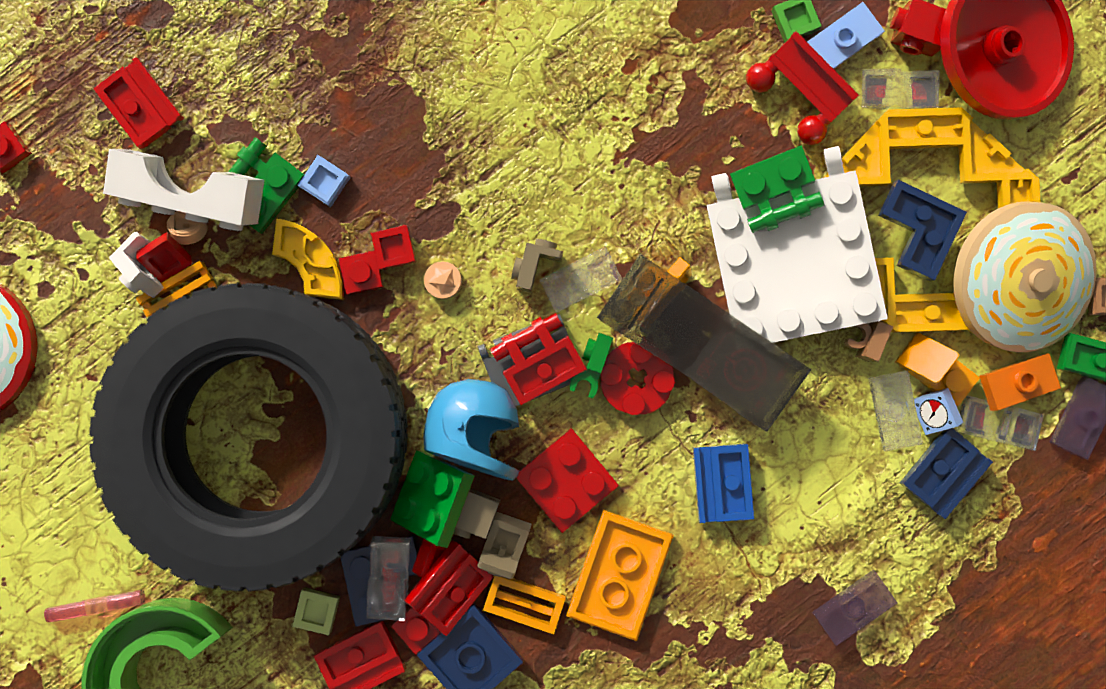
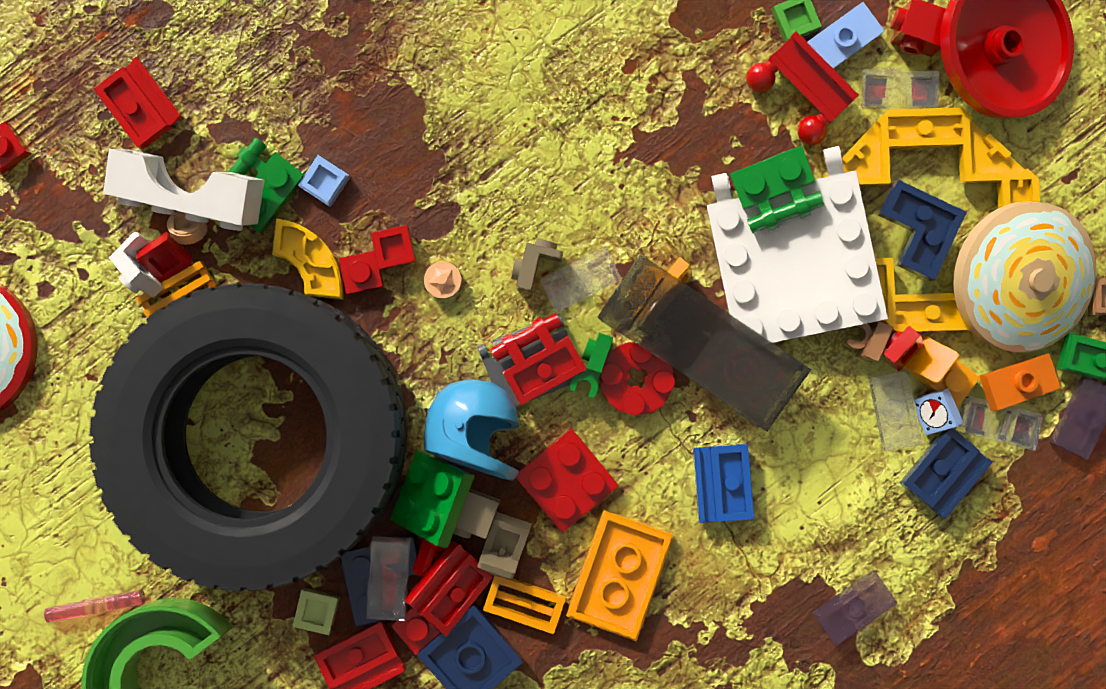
(902, 347): none -> plate

